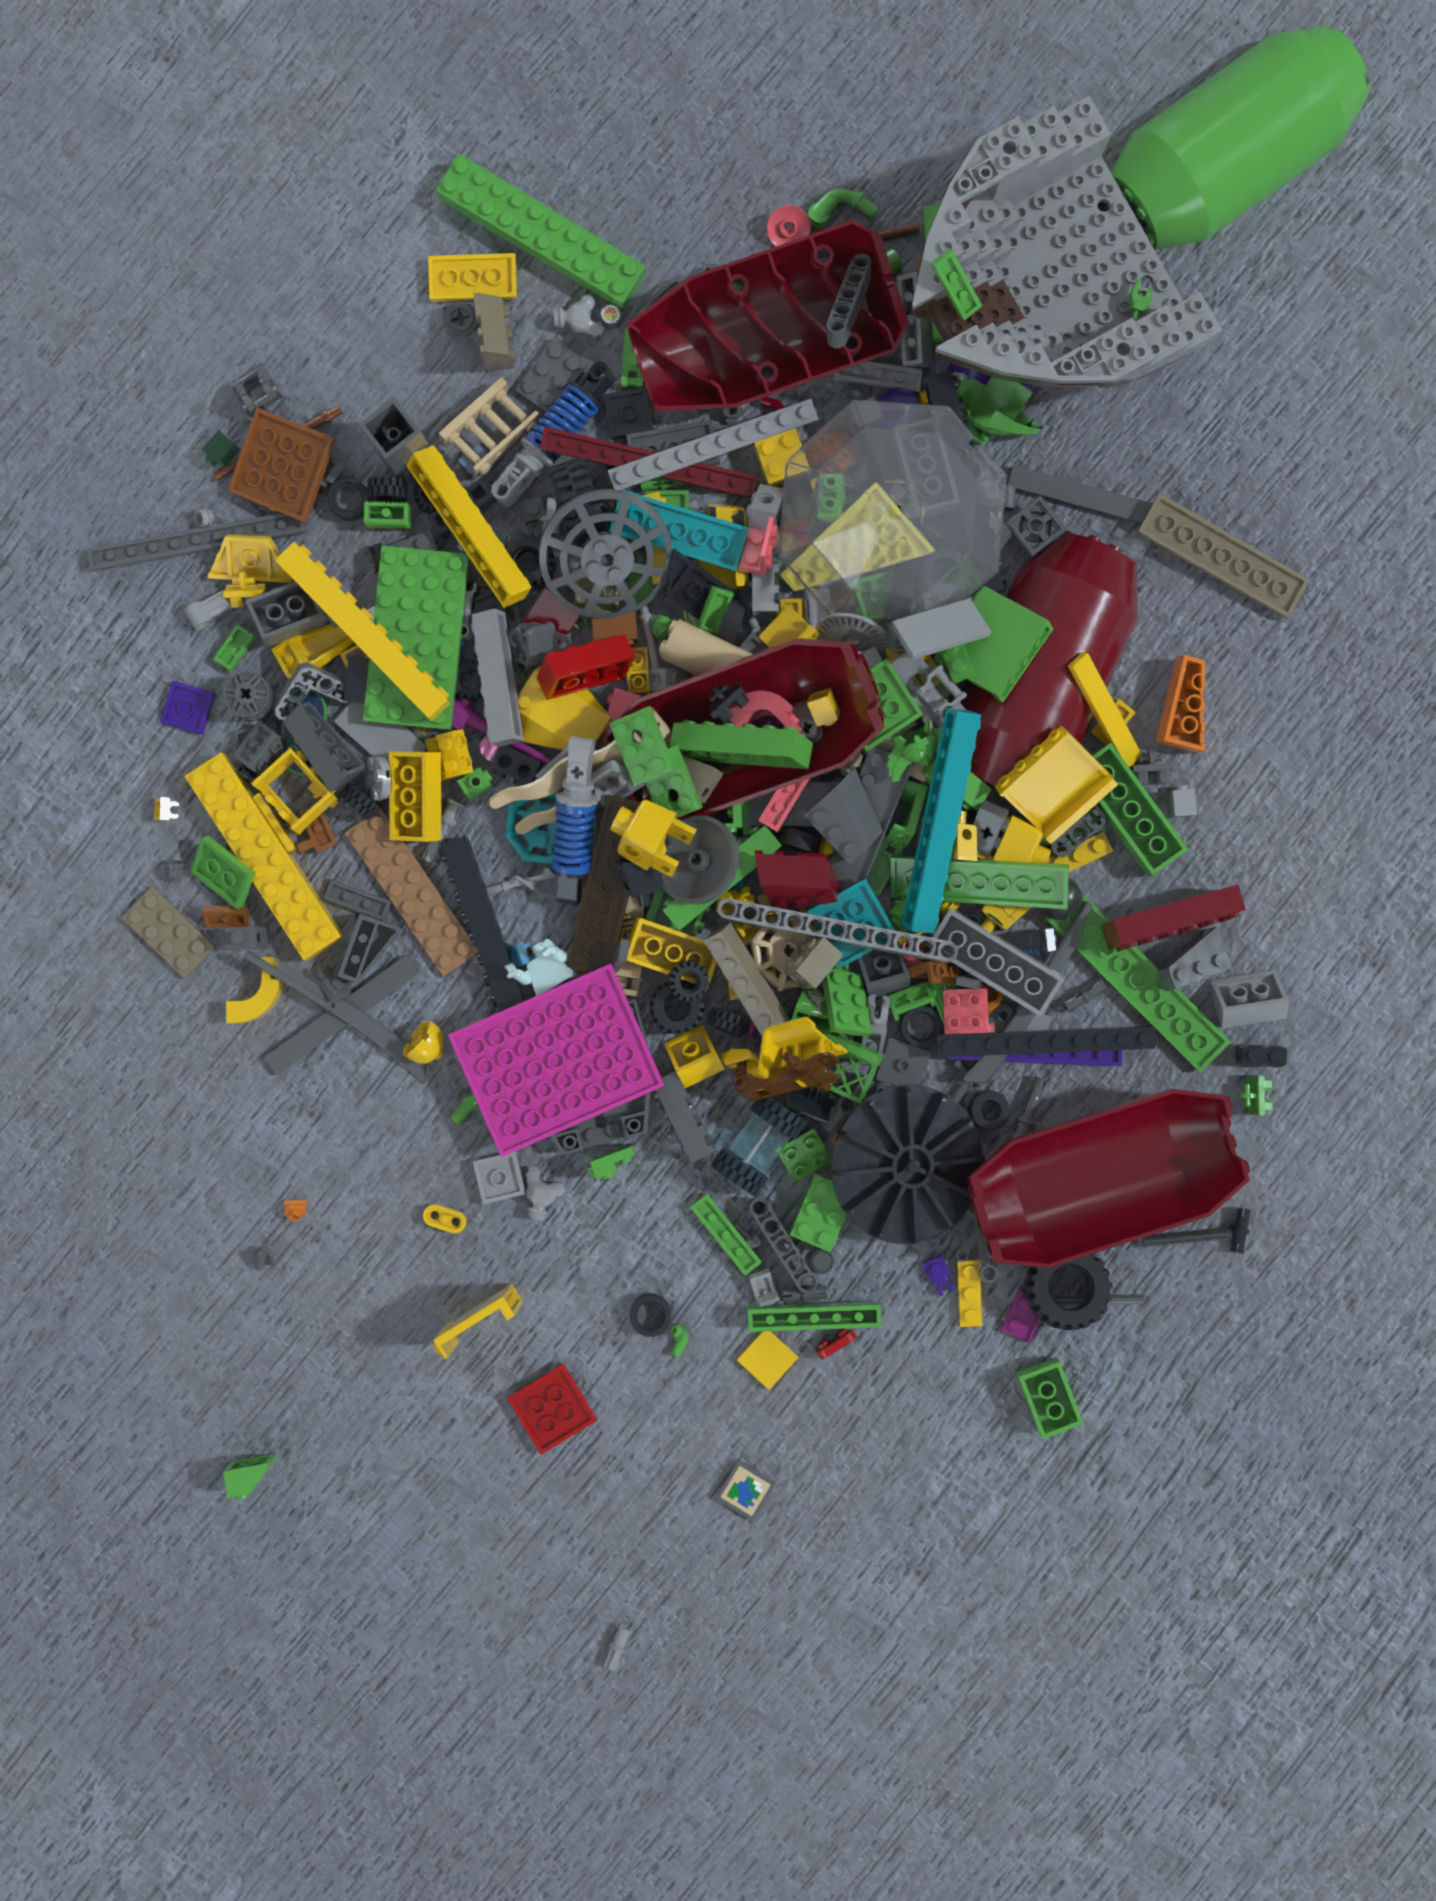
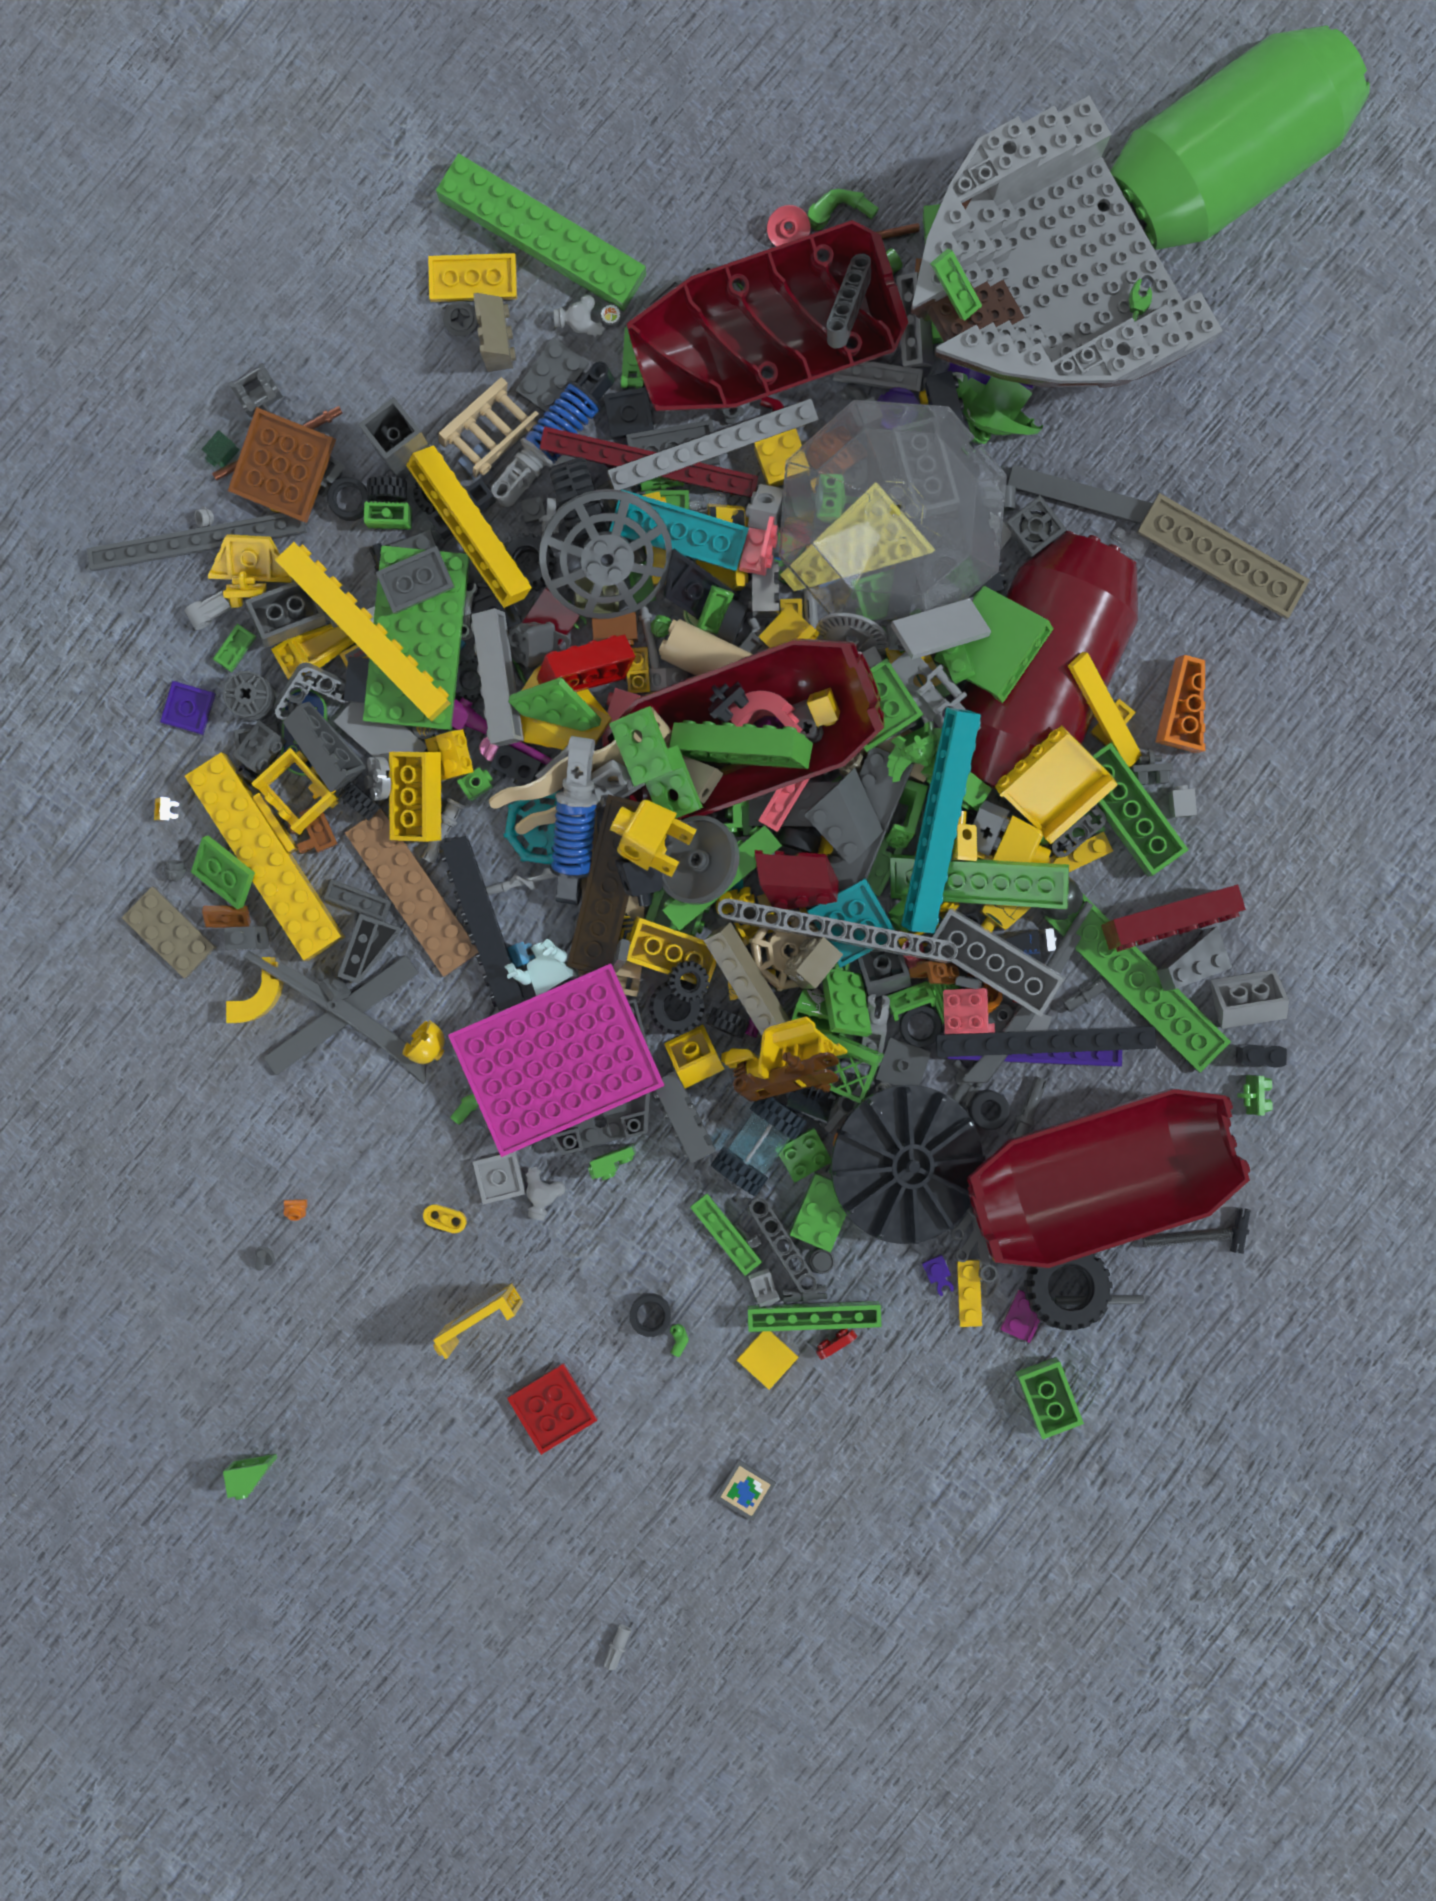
(415, 580): none -> dark grey plate
(555, 704): none -> bright green plate

